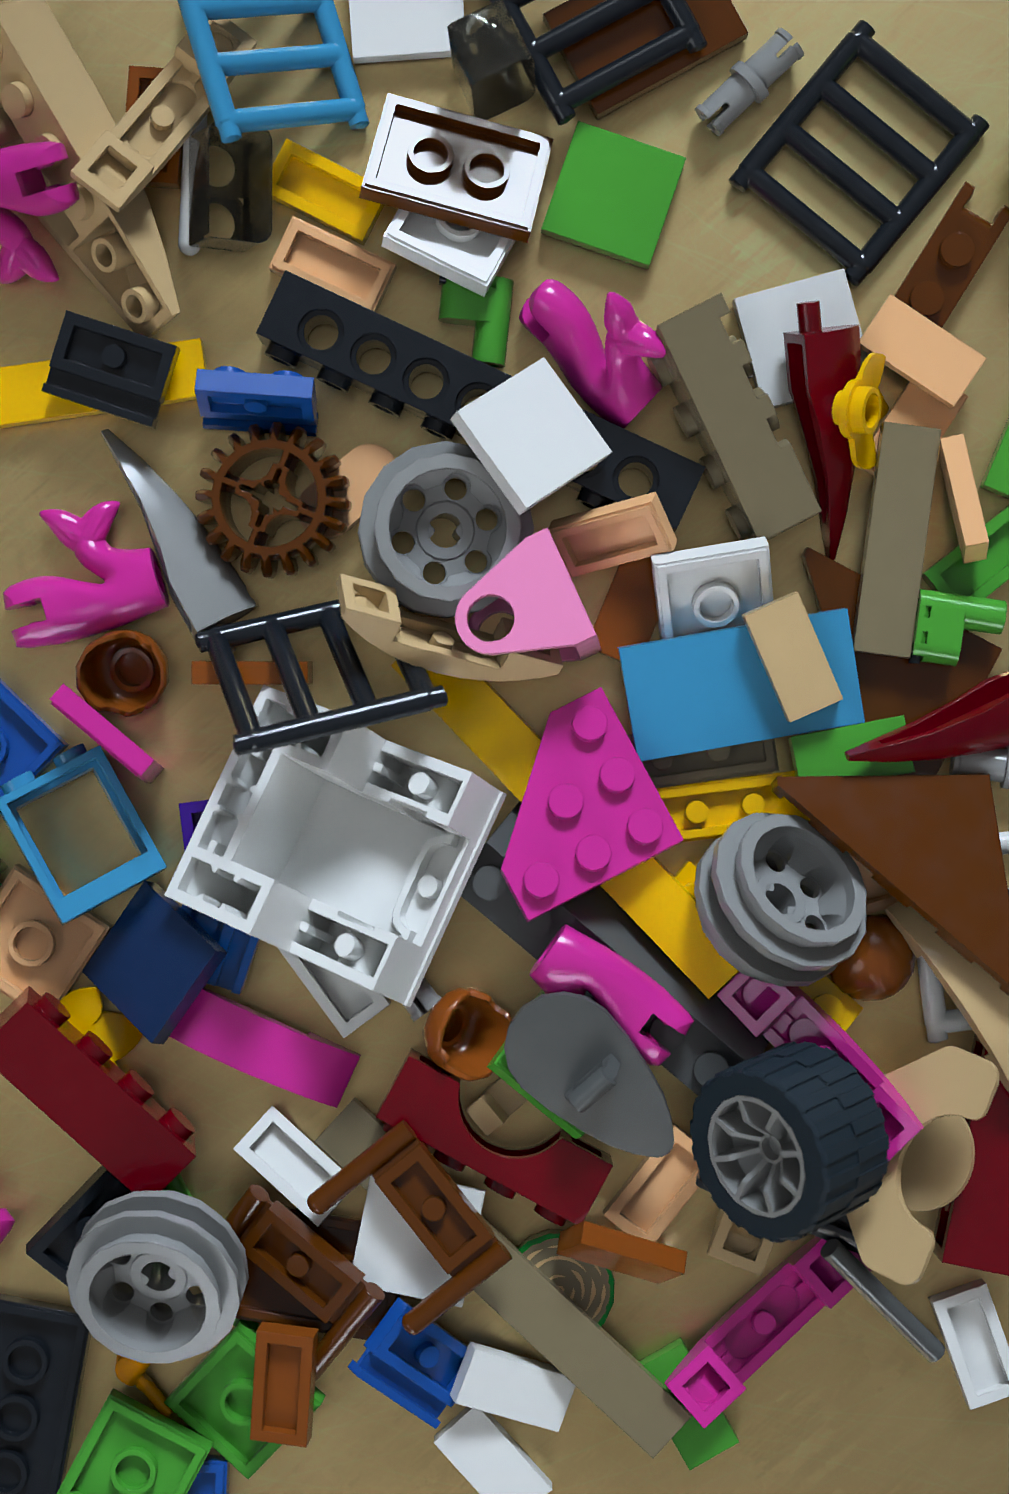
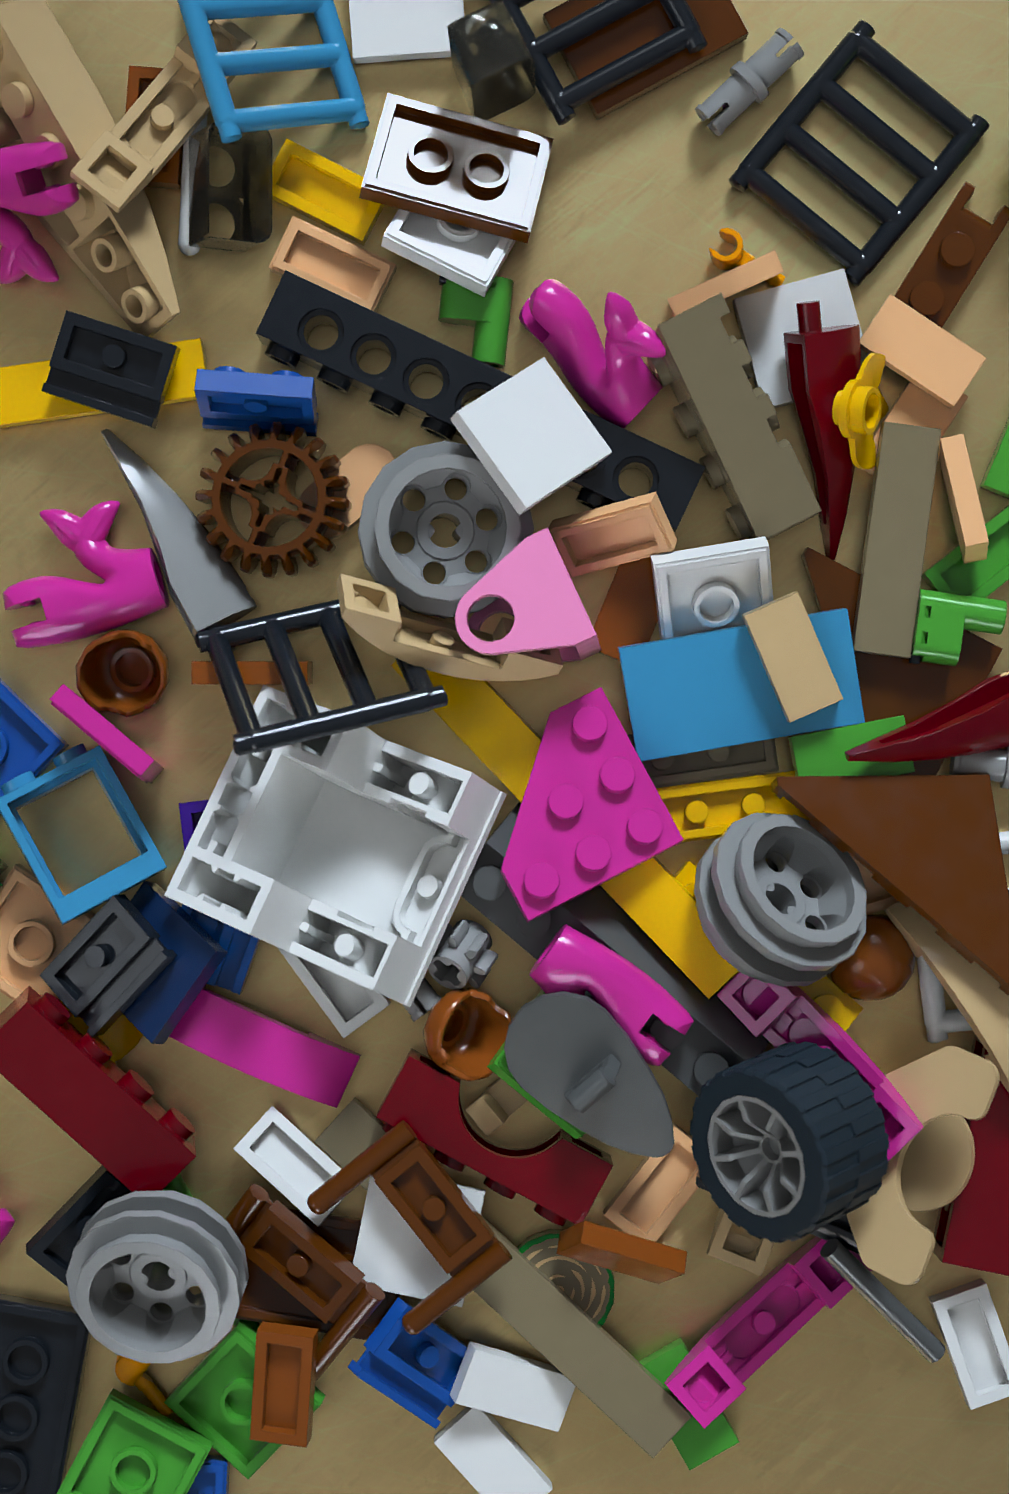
(108, 965): none -> black plate
(463, 956): none -> light grey gear
(613, 195): bright green tile -> none
(728, 282): none -> light nougat tile
(739, 256): none -> light orange hand

